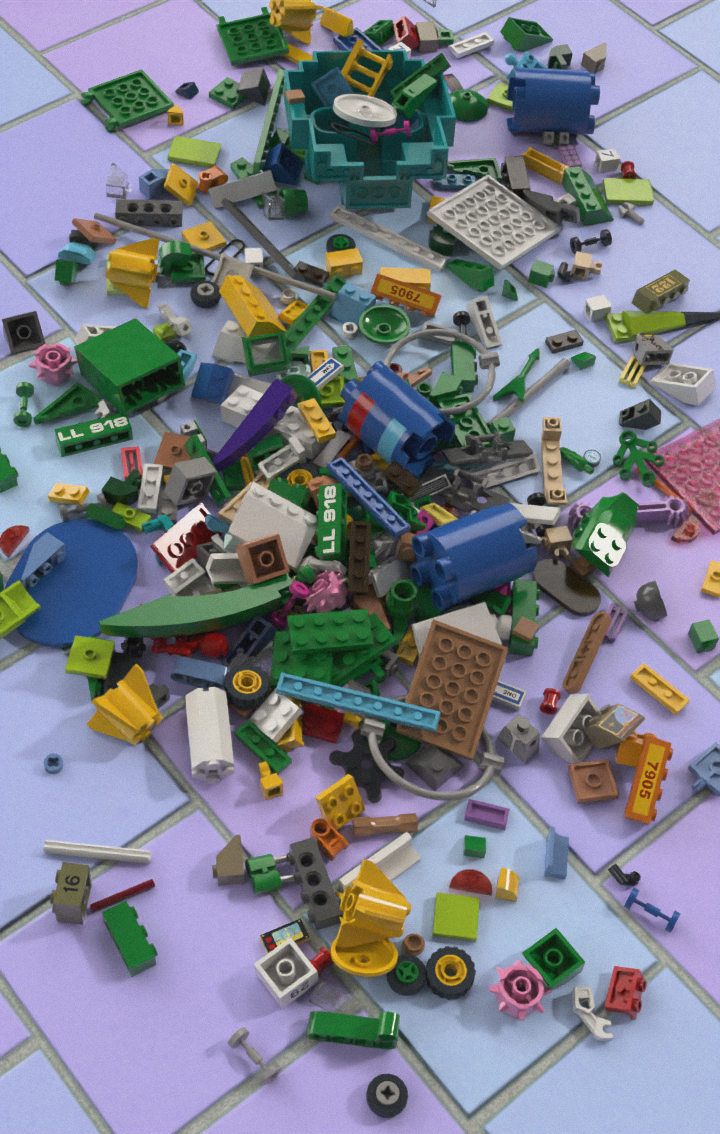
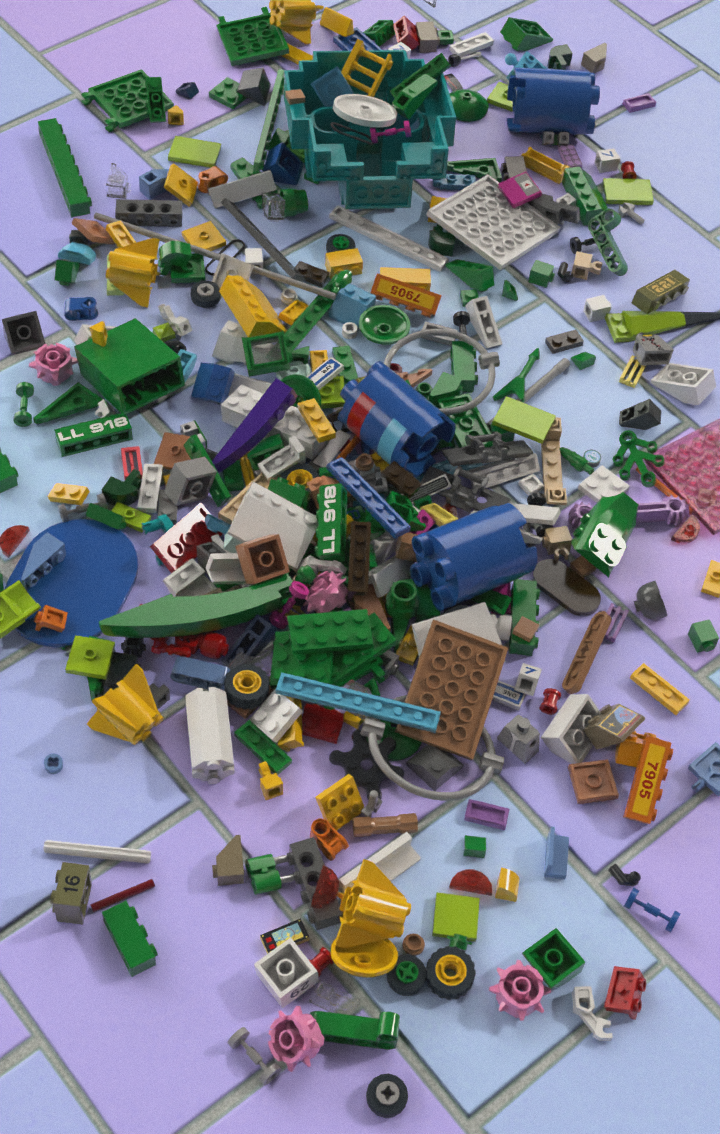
(50, 618): none -> orange bracket
(64, 167): none -> green brick
(79, 309): none -> blue piece
(99, 333): none -> yellow slope
(119, 234): none -> yellow plate
(155, 99): none -> green slope
(295, 1038): none -> bright pink brick
(326, 888): none -> clear red plate
(341, 280): none -> green plant
(373, 804): none -> light grey bar
(455, 60): none -> black hinge
(459, 941): none -> green plate
(467, 295): none -> green plate
(519, 189): none -> dark pink tile
(524, 420): none -> lime tile
(528, 679): none -> white brick
(531, 484): none -> white tile
(602, 484): none -> white plate
(610, 244): none -> beam
(639, 103): none -> medium lavender tile

